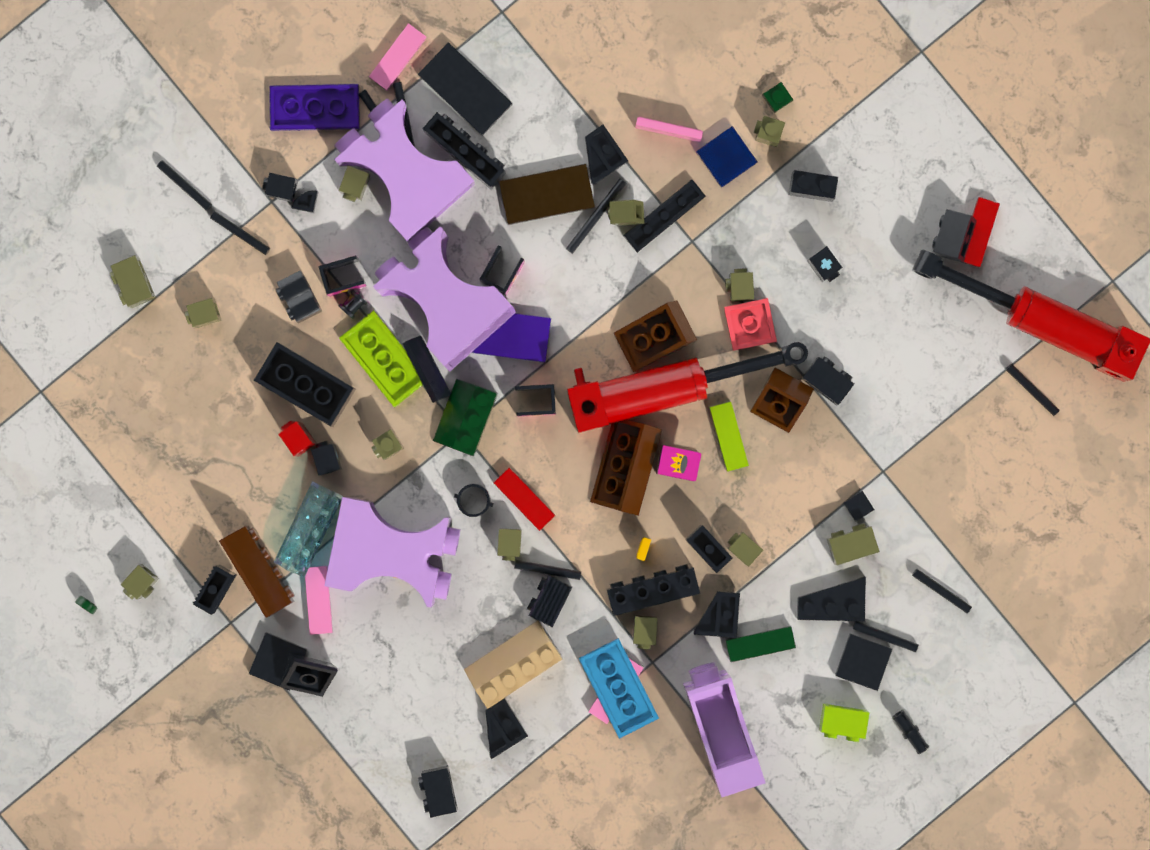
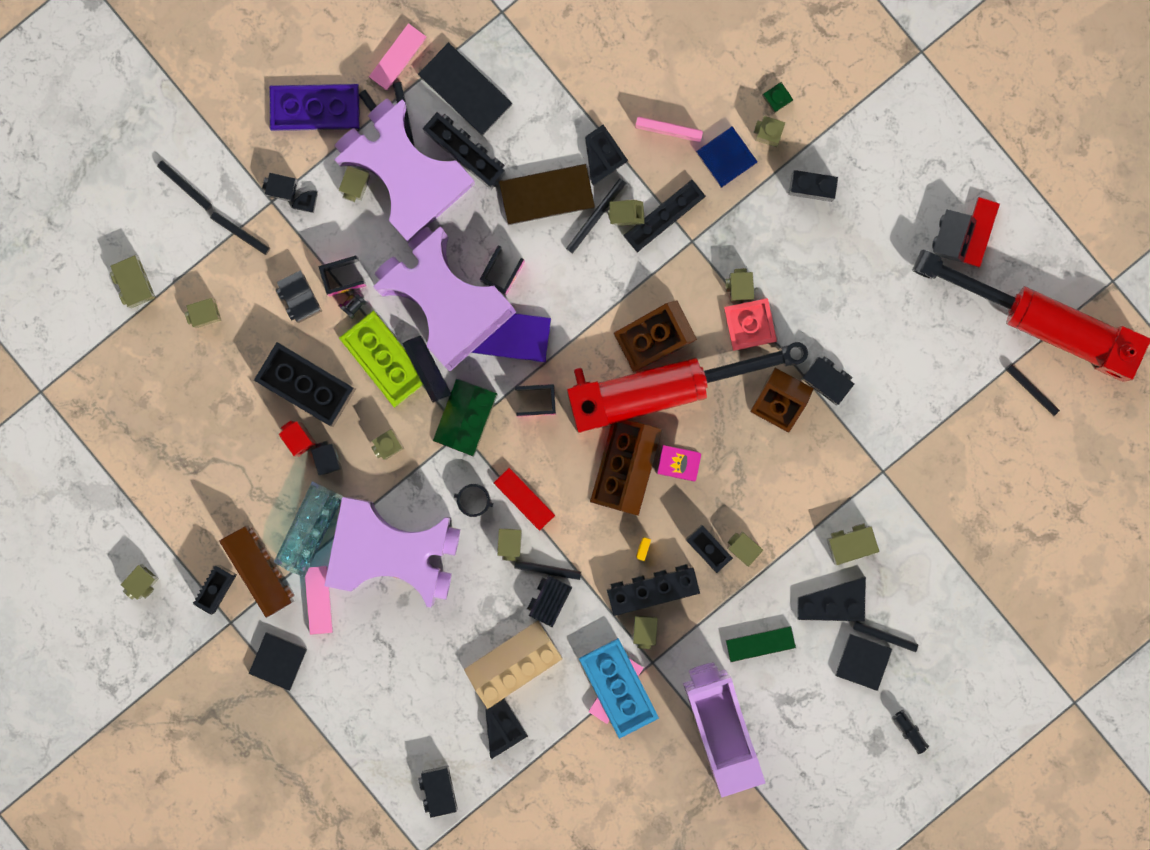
(86, 604): dark green tile -> none
(307, 675): black slope -> none
(720, 616): black wing -> none
(729, 436): lime tile -> none
(825, 265): black brick -> none
(844, 722): lime brick -> none
(858, 506): black tile -> none
(942, 591): black bar -> none

